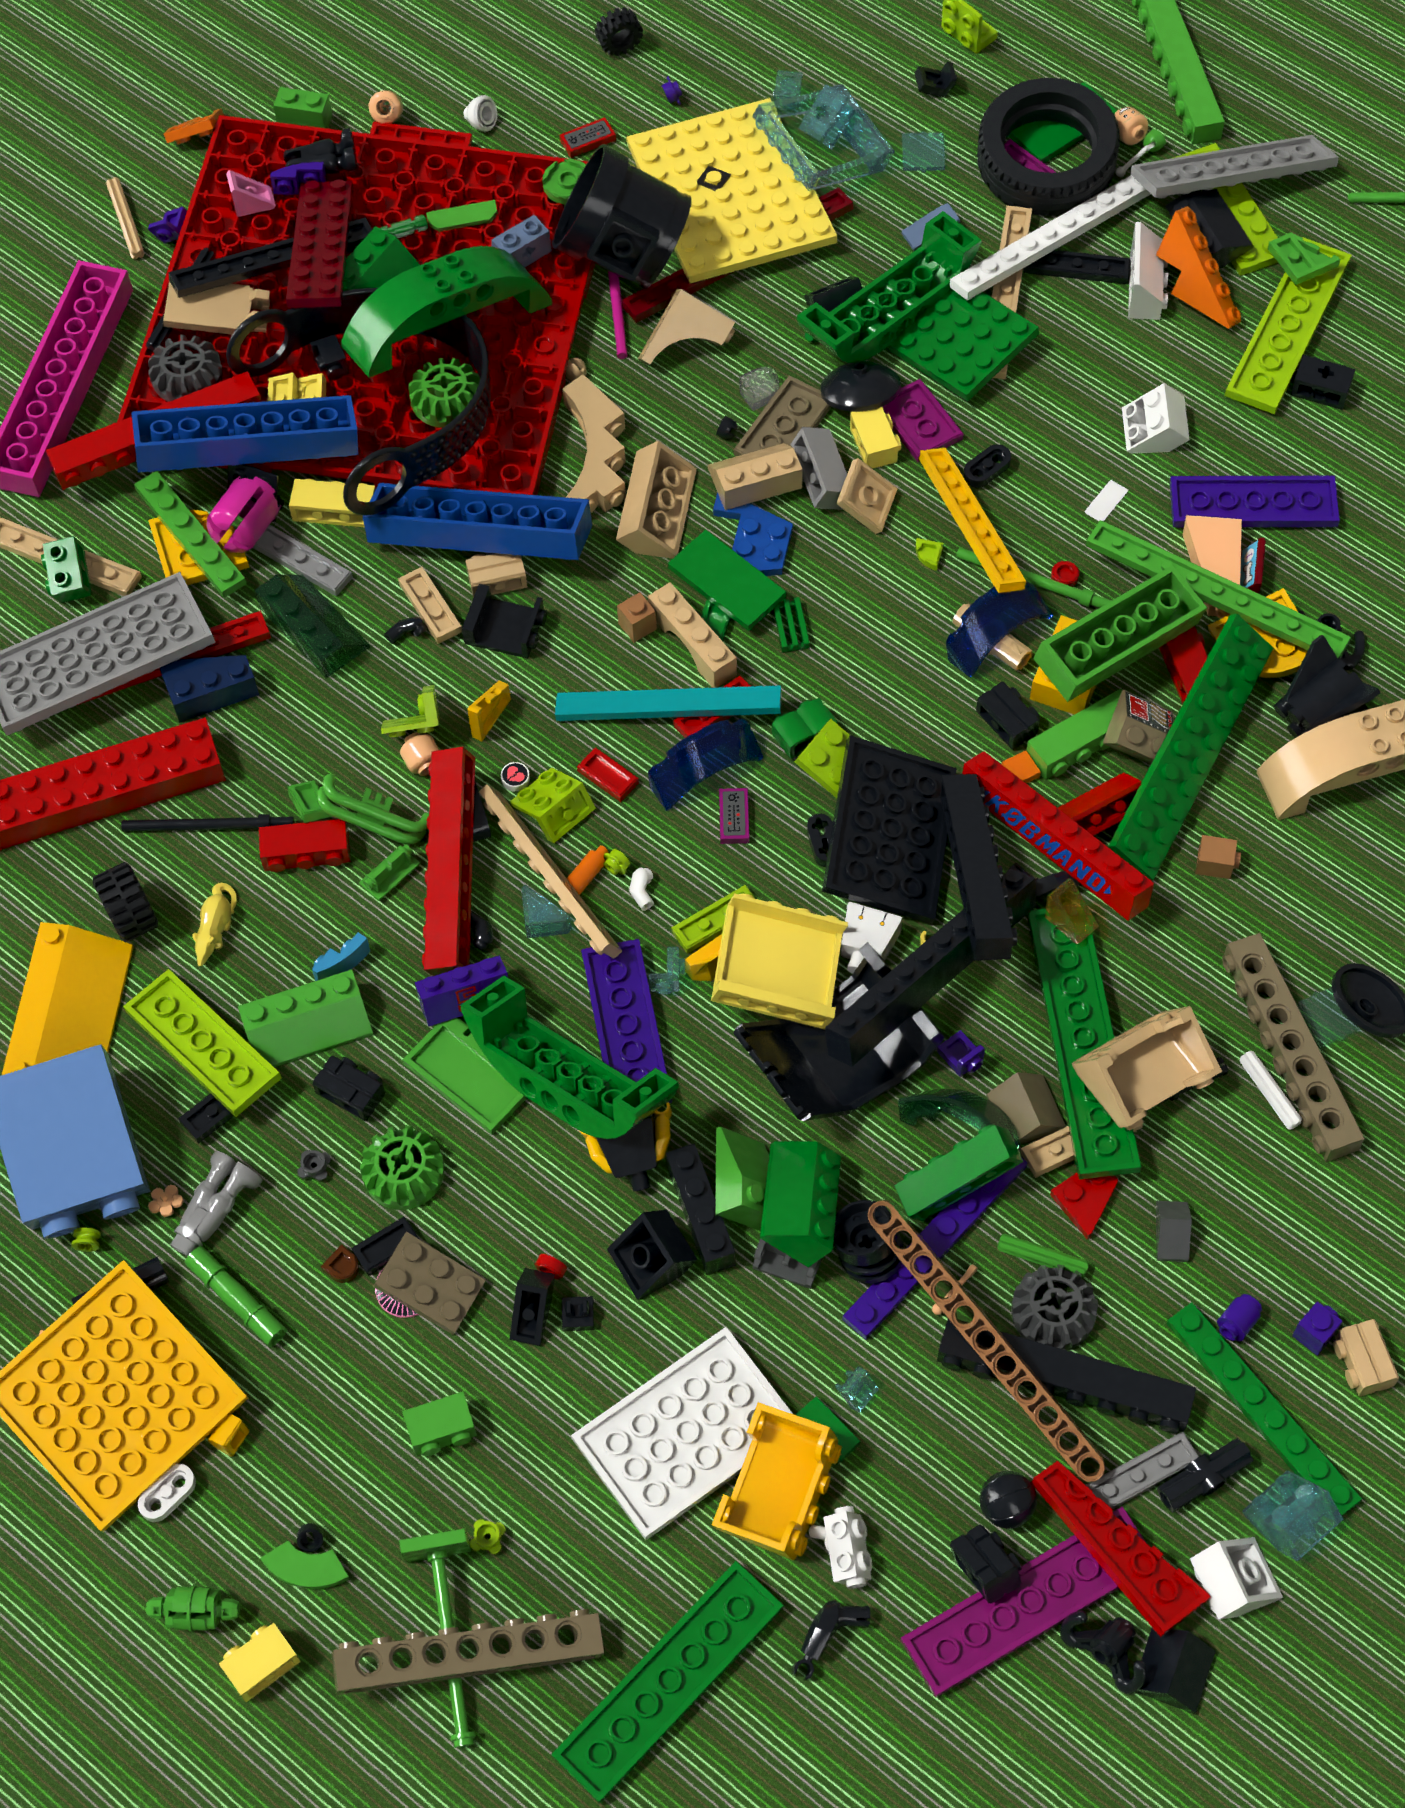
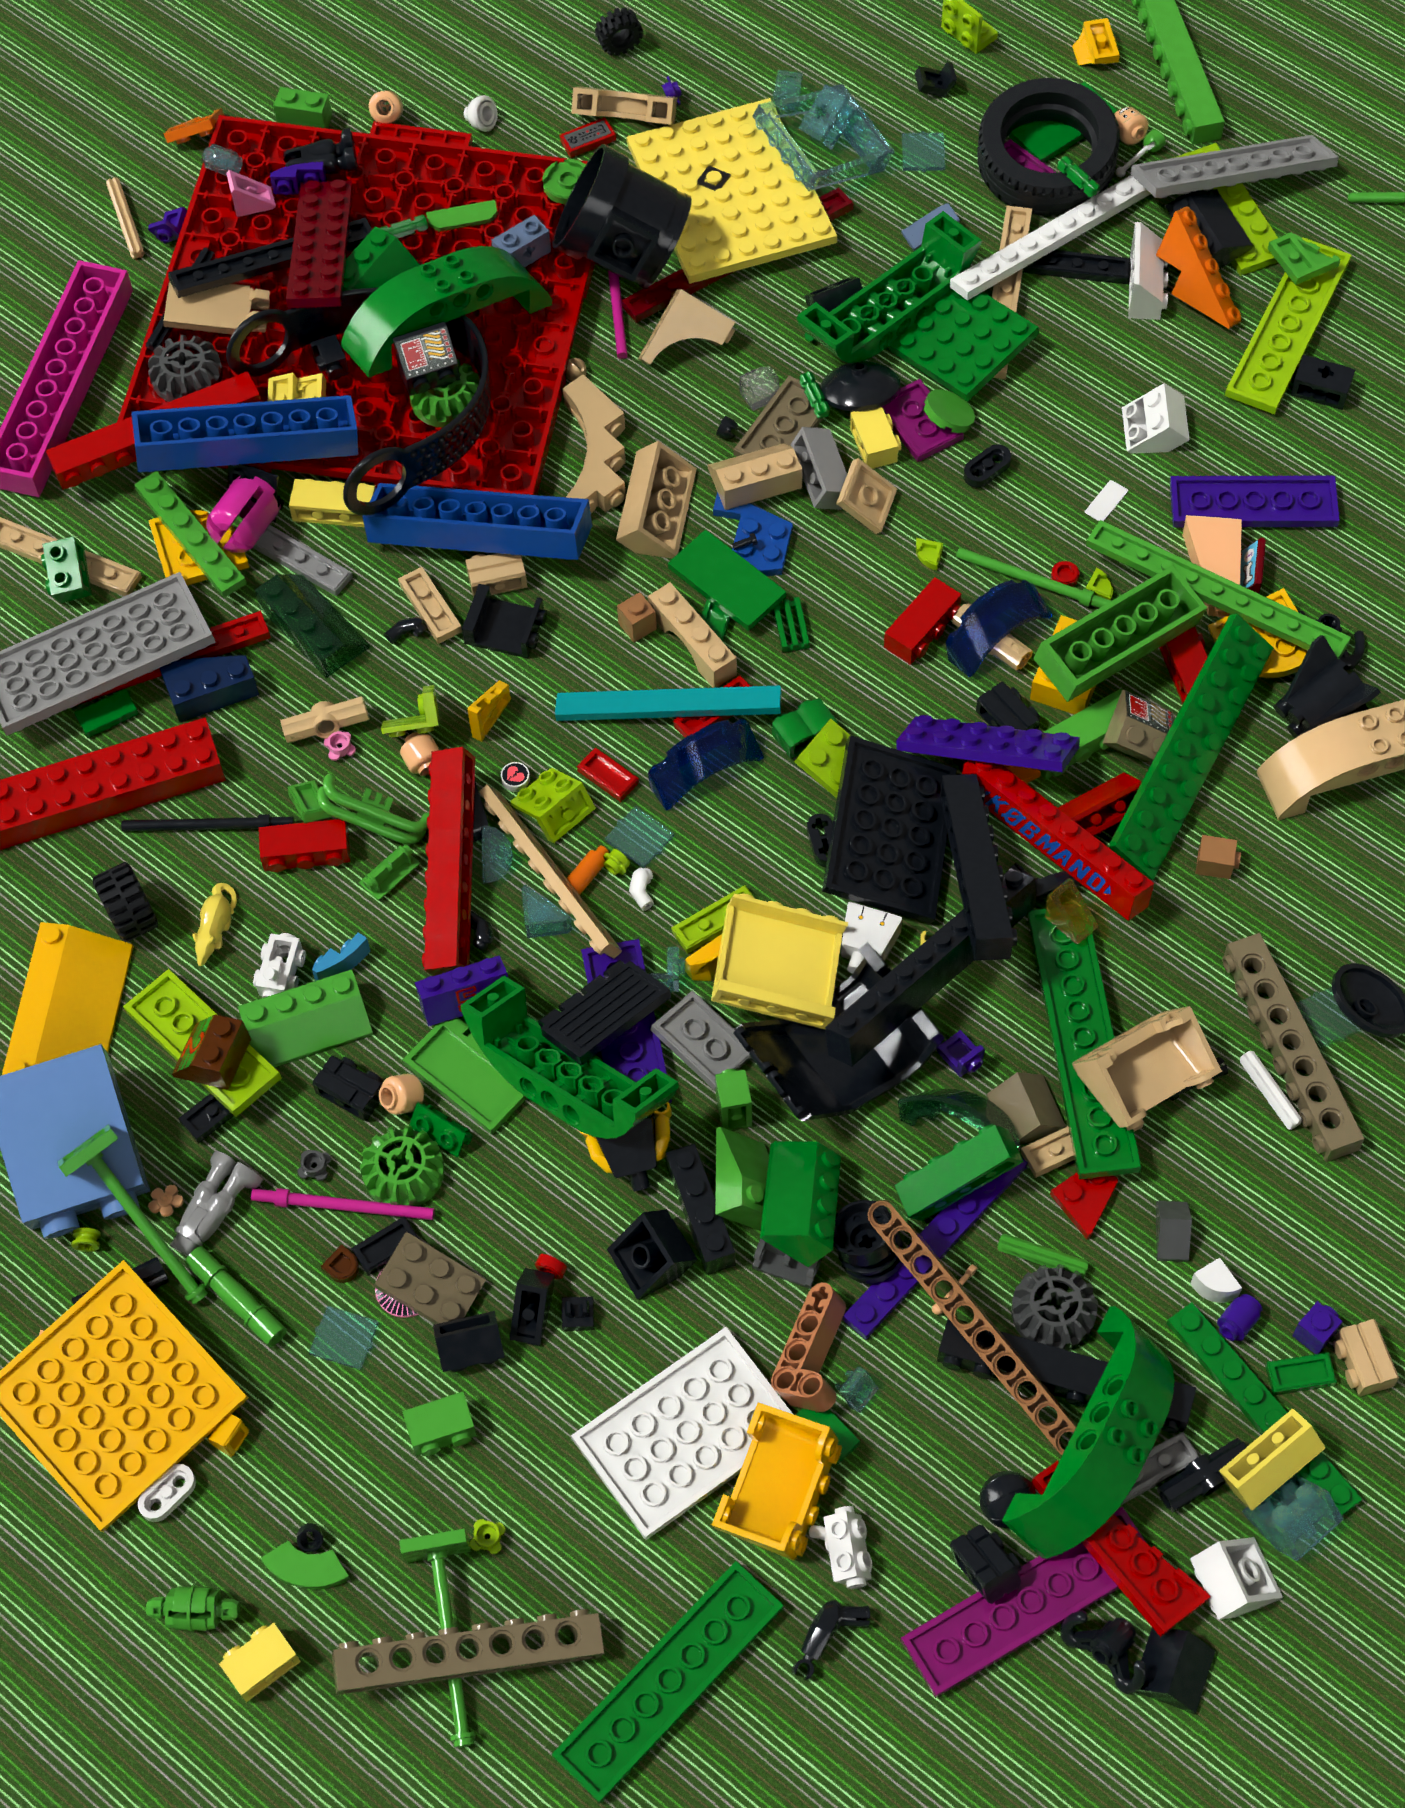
(90, 1154): none -> bright green tile
(106, 713): none -> green tile
(213, 1052): none -> reddish brown slope
(221, 159): none -> clear light blue brick
(275, 974): none -> white brick
(284, 1198): none -> dark pink bar
(324, 719): none -> tan piece
(339, 738): none -> bright pink plate
(343, 1337): none -> clear light blue piece
(401, 1093): none -> light nougat head
(426, 359): none -> slope
(446, 1134): none -> green hinge
(468, 1342): none -> black brick
(495, 854): none -> clear light blue plate
(604, 1011): none -> black hinge
(624, 105): none -> tan arch
(639, 837): none -> clear light blue piece
(700, 1038): none -> light grey tile
(733, 1099): none -> bright green brick
(734, 815): tile -> none
(750, 540): none -> black piece
(799, 1366): none -> nougat beam
(814, 395): none -> green axle
(922, 621): none -> red brick
(949, 410): none -> bright green tile
(972, 520): yellow plate -> none
(988, 743): none -> dark purple plate
(1078, 176): none -> green axle
(1096, 43): none -> yellow slope
(1100, 584): none -> lime tile
(1105, 1447): none -> green slope
(1216, 1283): none -> white brick
(1272, 1459): none -> light yellow brick
(1300, 1373): none -> green tile

